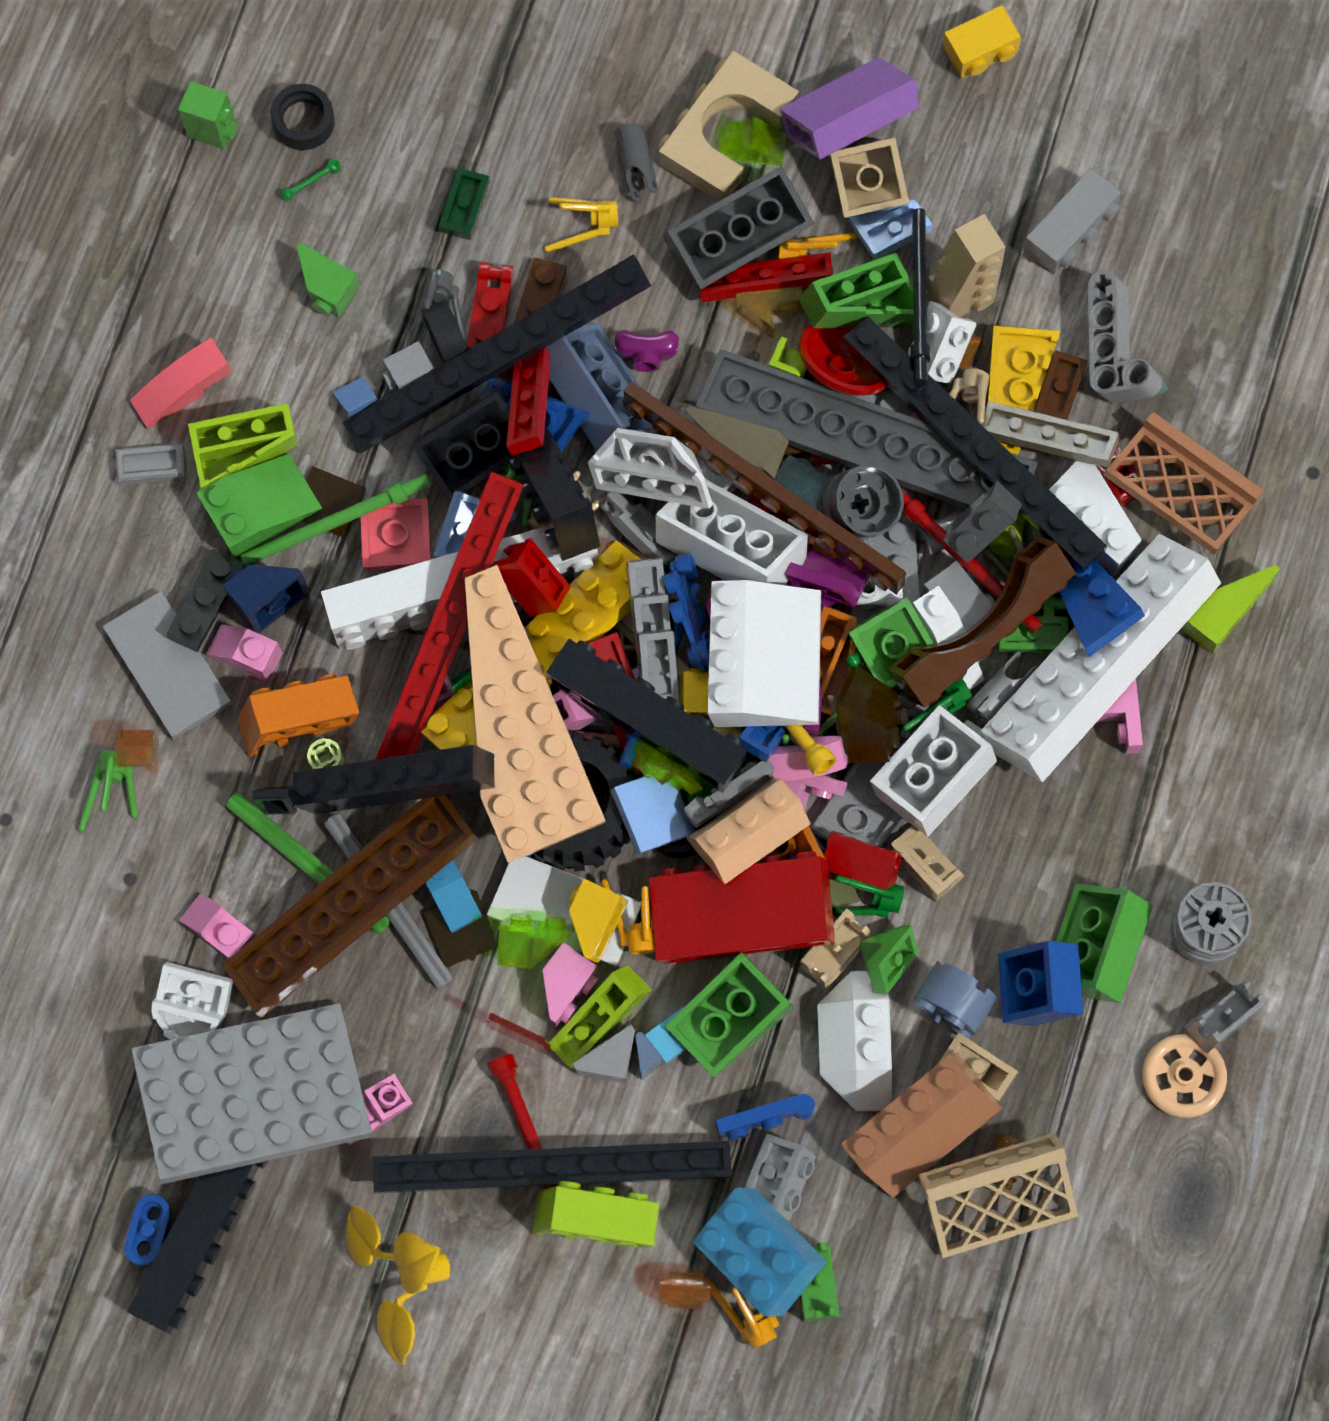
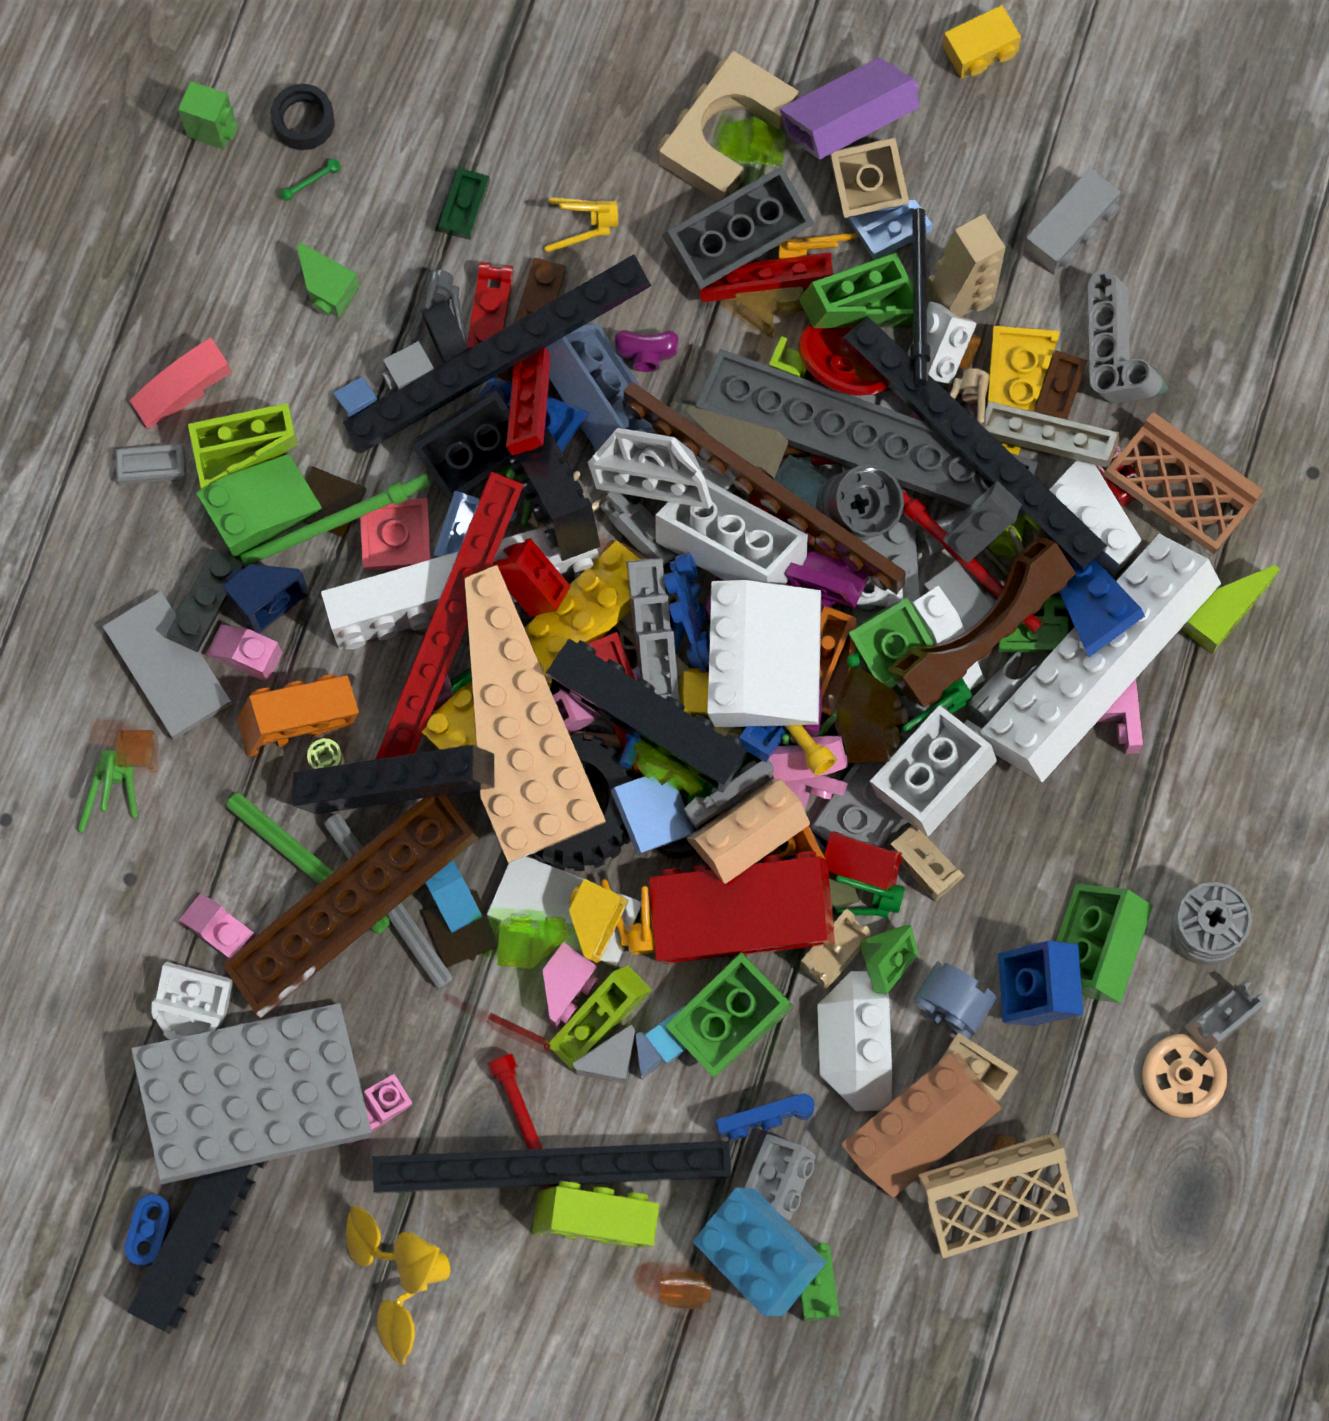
(275, 800): black slope -> none
(635, 159): dark grey piece -> none
(755, 1327): light orange plant -> none

